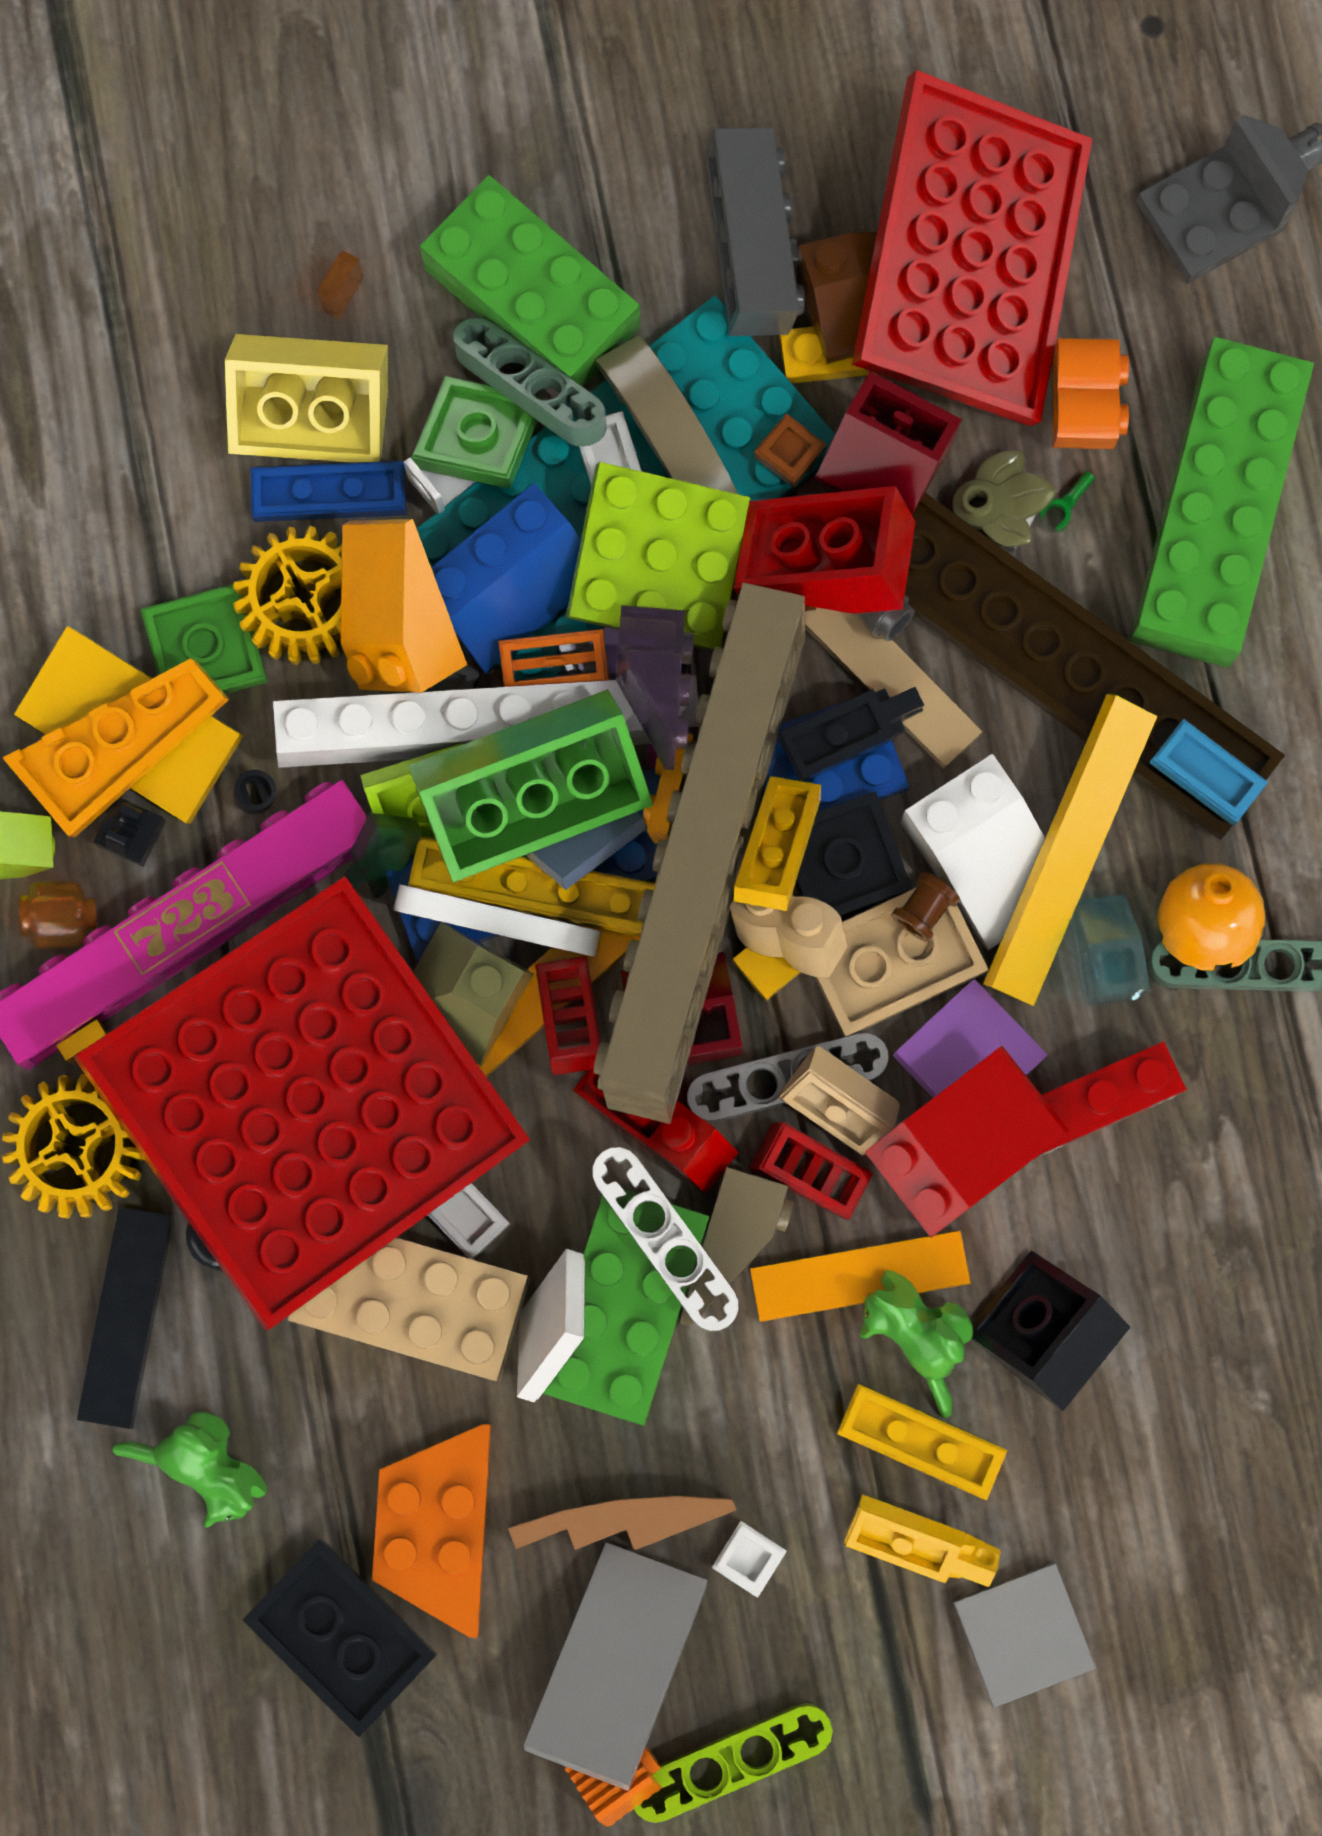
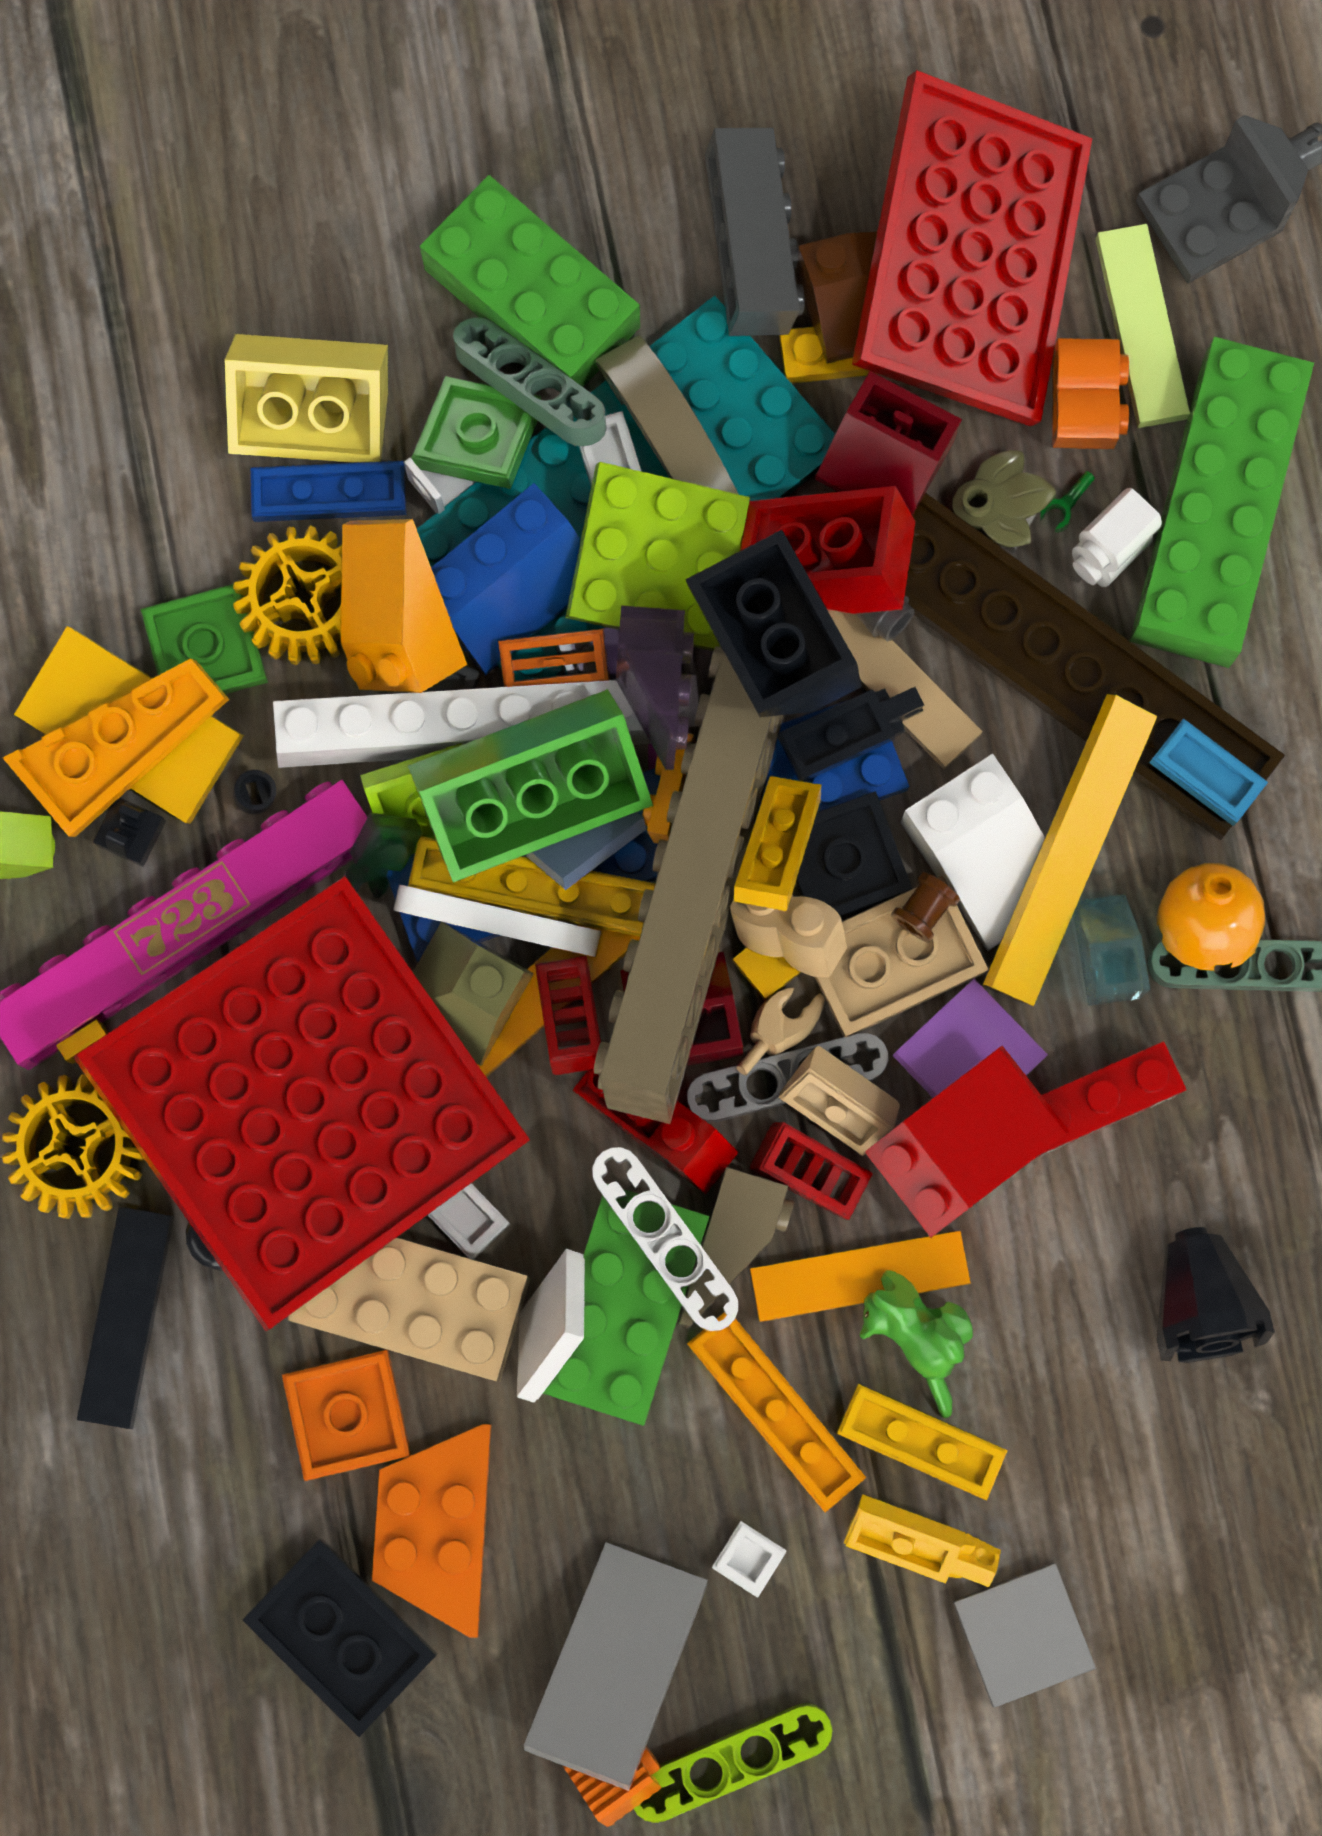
(56, 914): clear orange head -> none
(198, 1458): bright green animal -> none
(340, 284): clear orange tile -> none
(346, 1415): none -> orange tile
(643, 1518): medium nougat slope -> none
(775, 629): none -> black slope
(775, 1032): none -> tan hand
(777, 1413): none -> light orange tile
(789, 450): dark orange tile -> none
(1048, 1329): black slope -> none
(1115, 538): none -> white brick
(1142, 325): none -> yellowish green tile
(1207, 1301): none -> black cone

